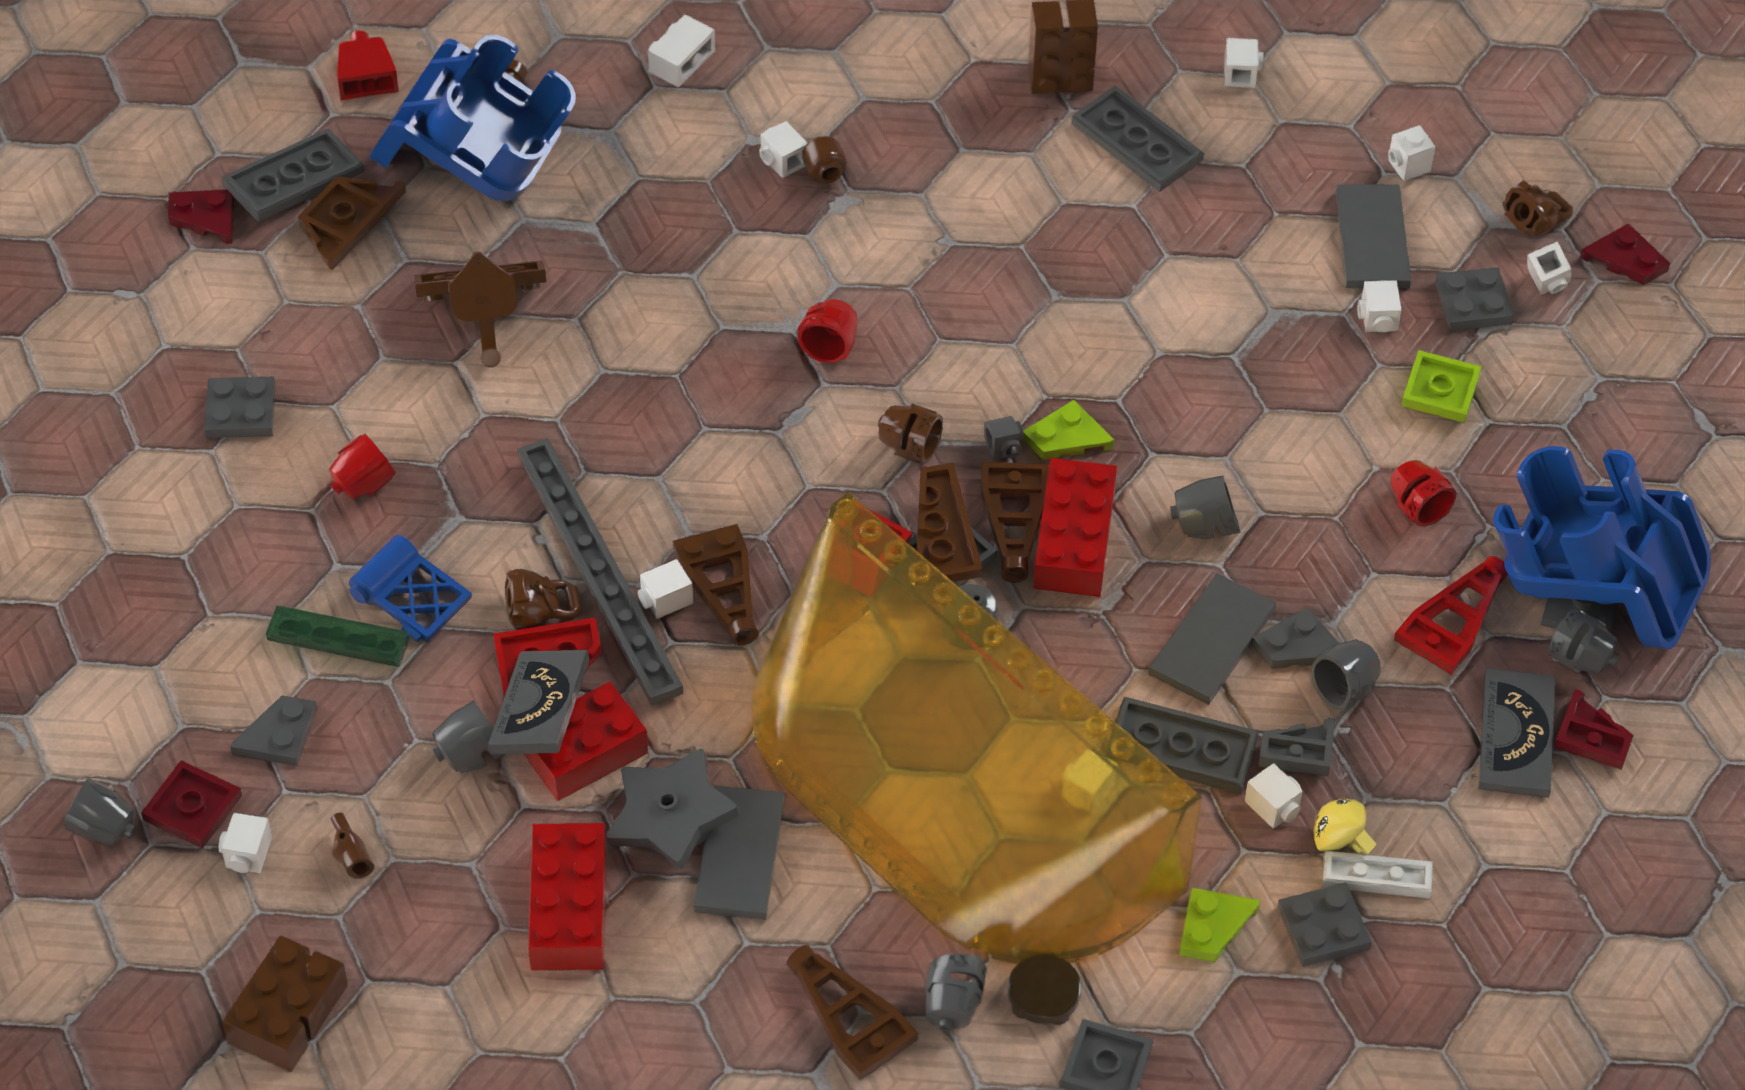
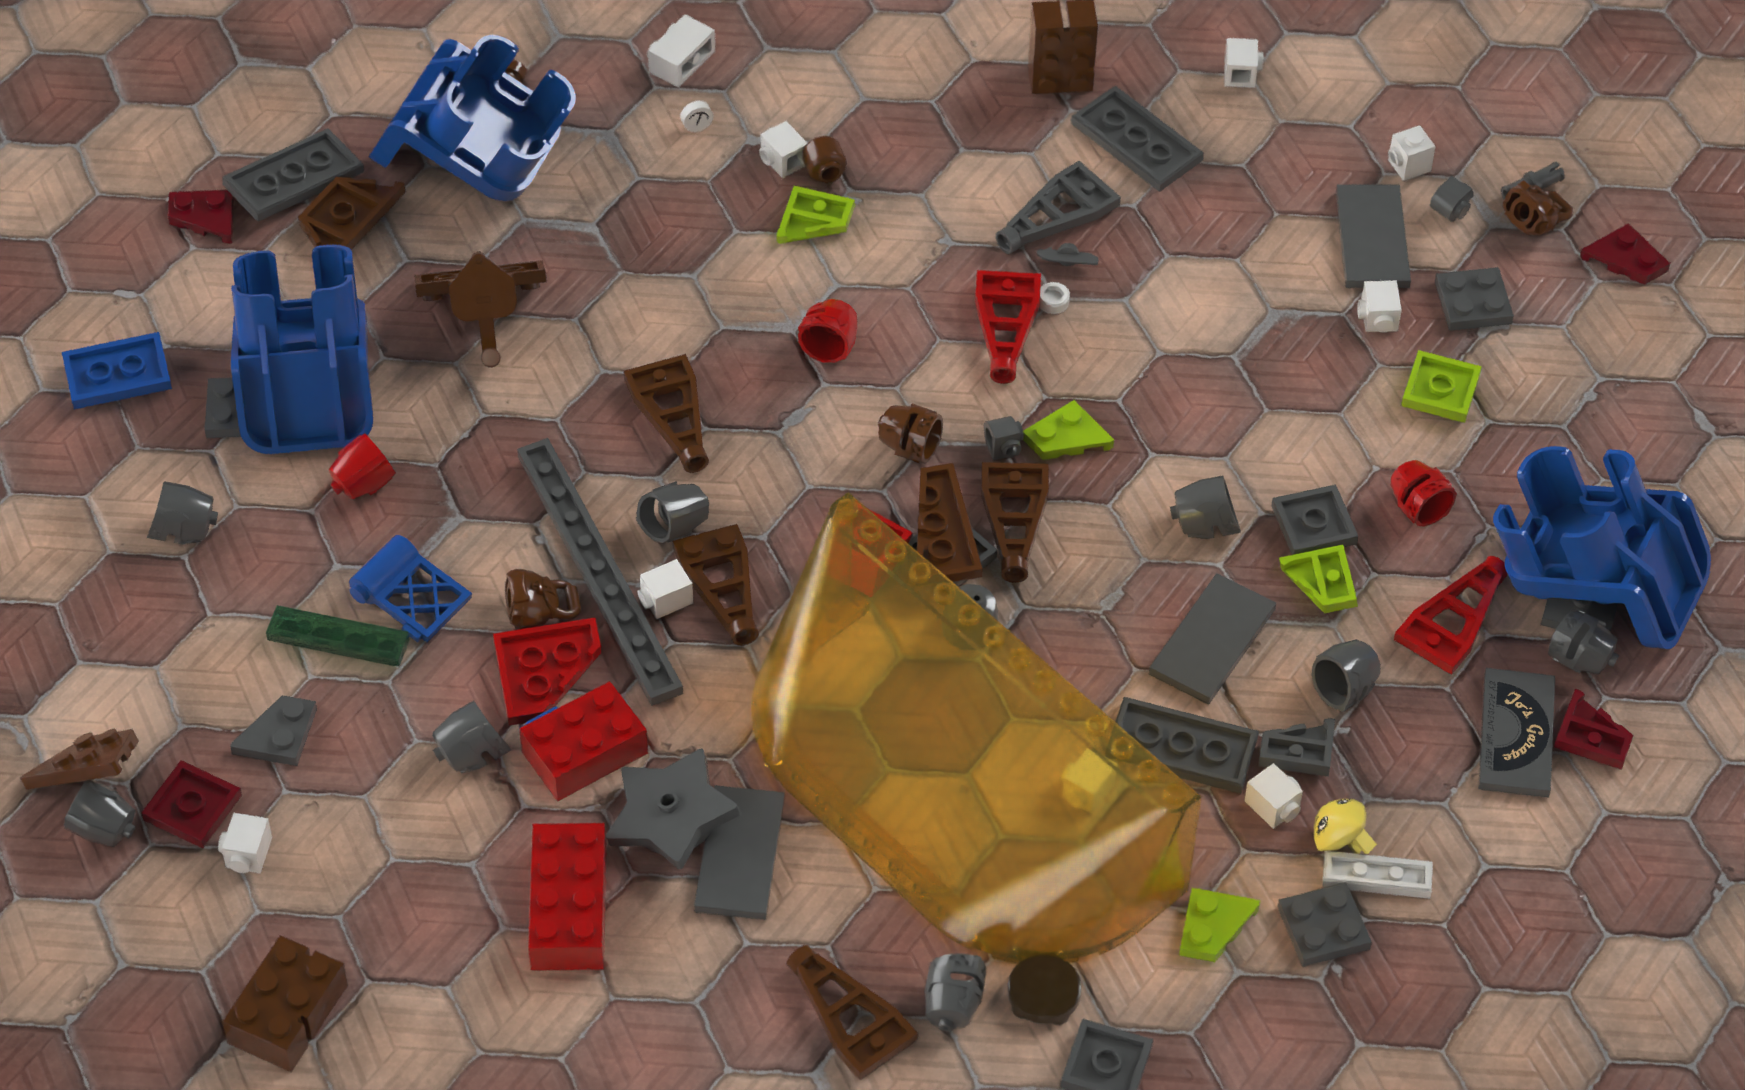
(86, 759): none -> reddish brown wing
(116, 370): none -> blue plate
(182, 513): none -> dark grey helmet
(300, 361): none -> blue piece
(350, 849): reddish brown piece -> none
(365, 67): red torso -> none
(539, 702): dark grey tile -> none
(664, 378): none -> reddish brown plate
(679, 506): none -> dark grey helmet
(696, 116): none -> white tile
(814, 215): none -> lime wing
(1011, 289): none -> red plate
(1054, 298): none -> white tile
(1067, 255): none -> dark grey piece
(1075, 527): red brick -> none
(1081, 185): none -> dark grey plate
(1294, 641): dark grey wing -> none
(1314, 520): none -> dark grey plate
(1322, 577): none -> lime wing
(1452, 199): none -> dark grey plate
(1541, 178): none -> dark grey pin
(1549, 269): white brick -> none

